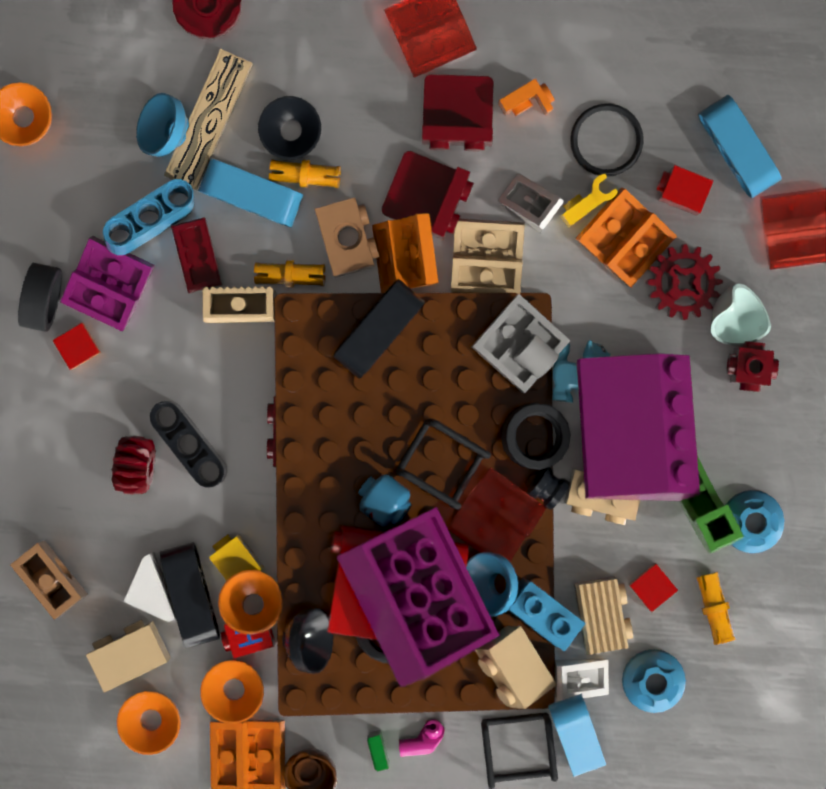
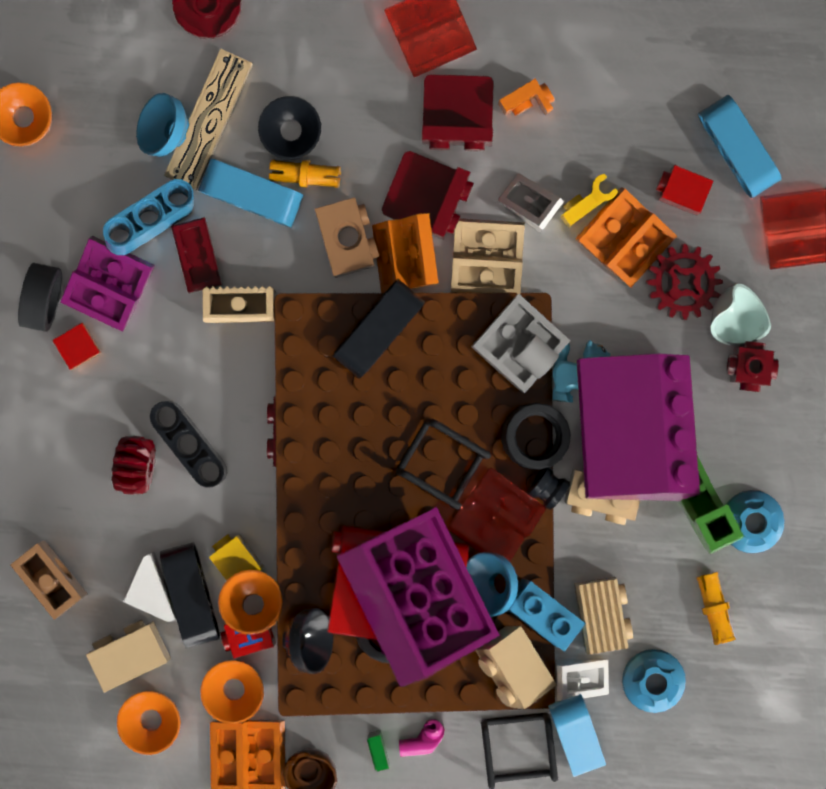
(289, 274): light orange pin -> none
(384, 500): dark azure head -> none
(605, 107): black tyre -> none
(653, 587): red tile -> none

